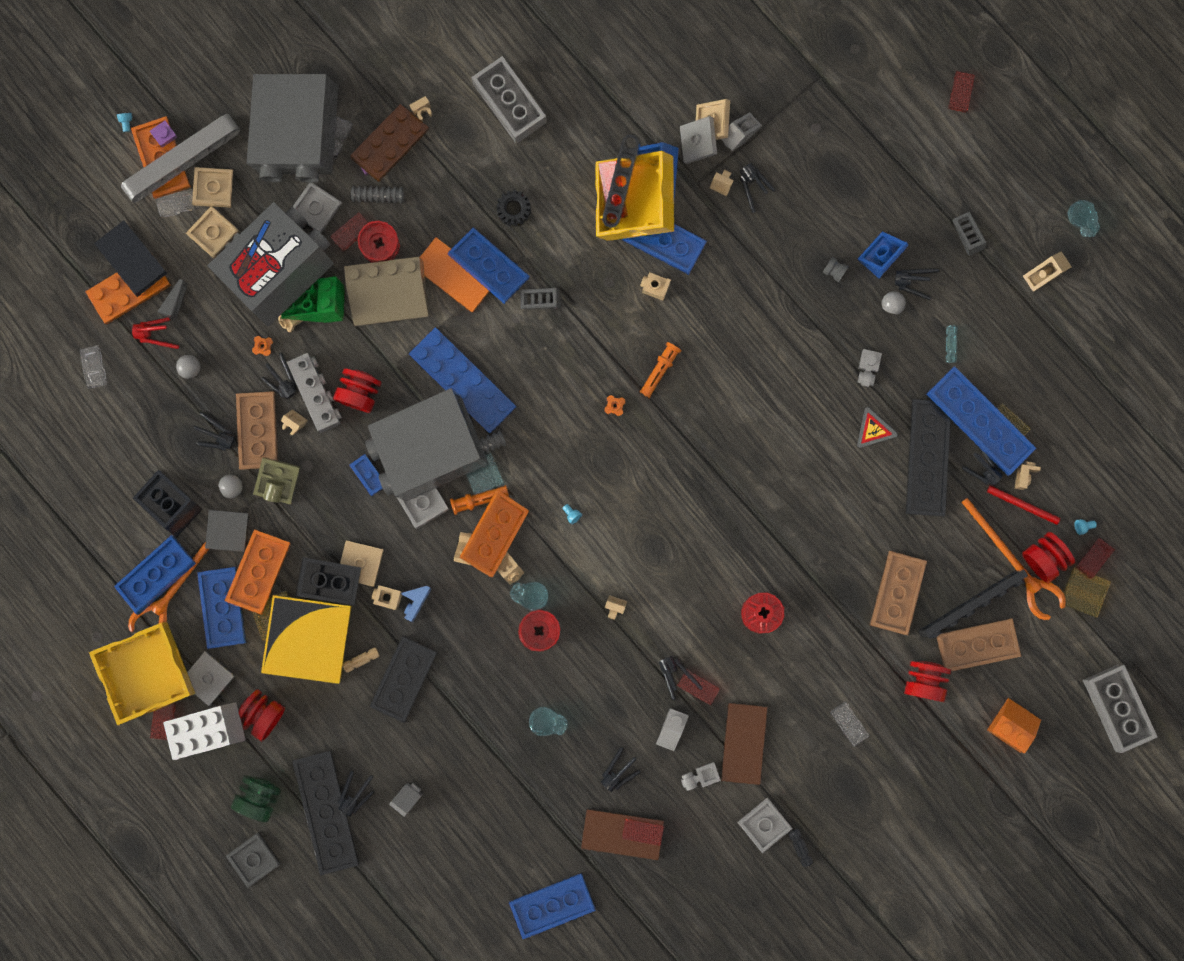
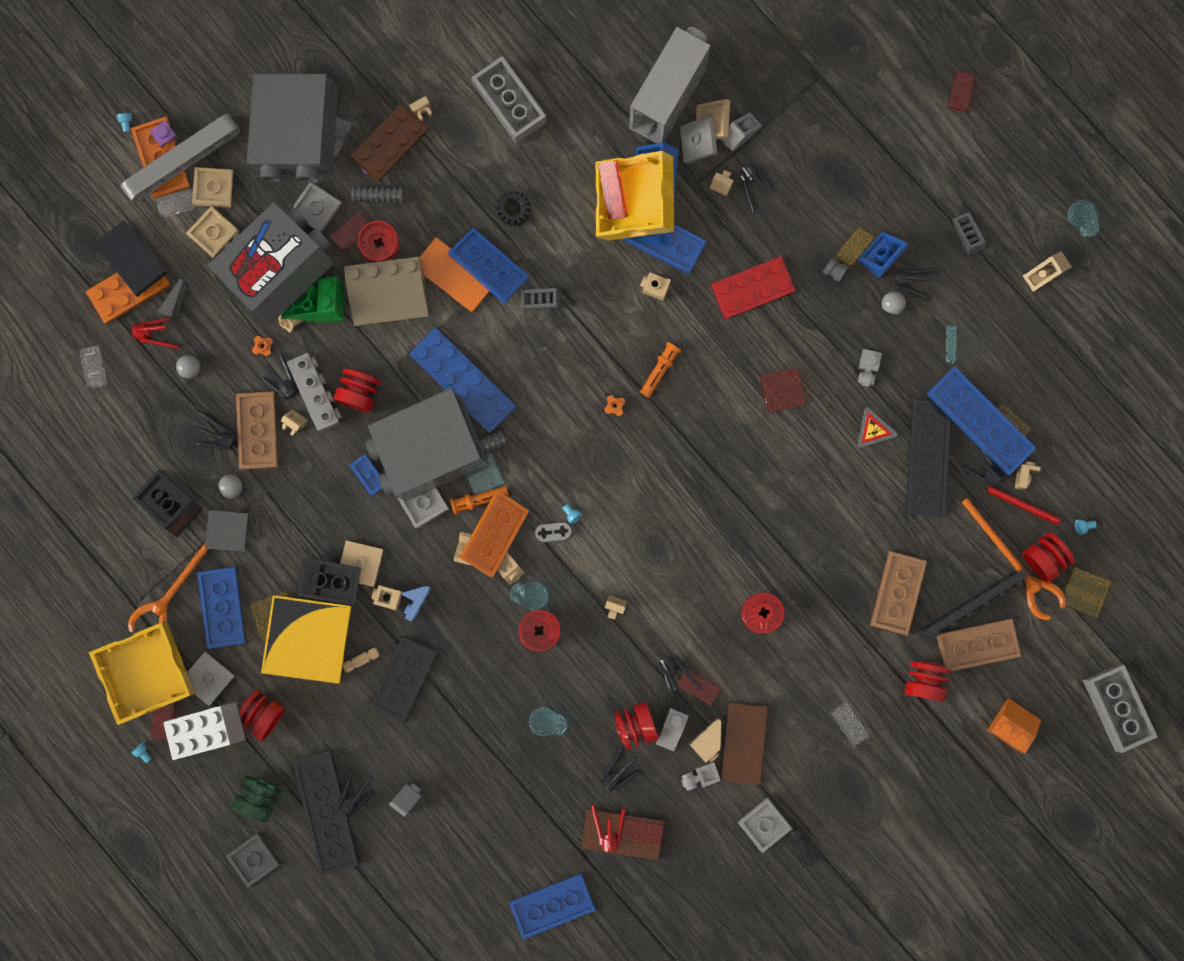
(140, 751): none -> medium azure piece
(154, 575): blue tile -> none
(257, 572): orange plate -> none
(276, 481): olive plate -> none
(553, 527): none -> light grey beam
(609, 841): none -> red plant
(615, 188): black beam -> none
(636, 726): none -> red wheel
(670, 84): none -> light grey brick
(708, 742): none -> tan slope
(753, 288): none -> red plate
(782, 390): none -> clear red tile
(854, 247): none -> clear yellow tile
(1095, 558): clear red tile -> none

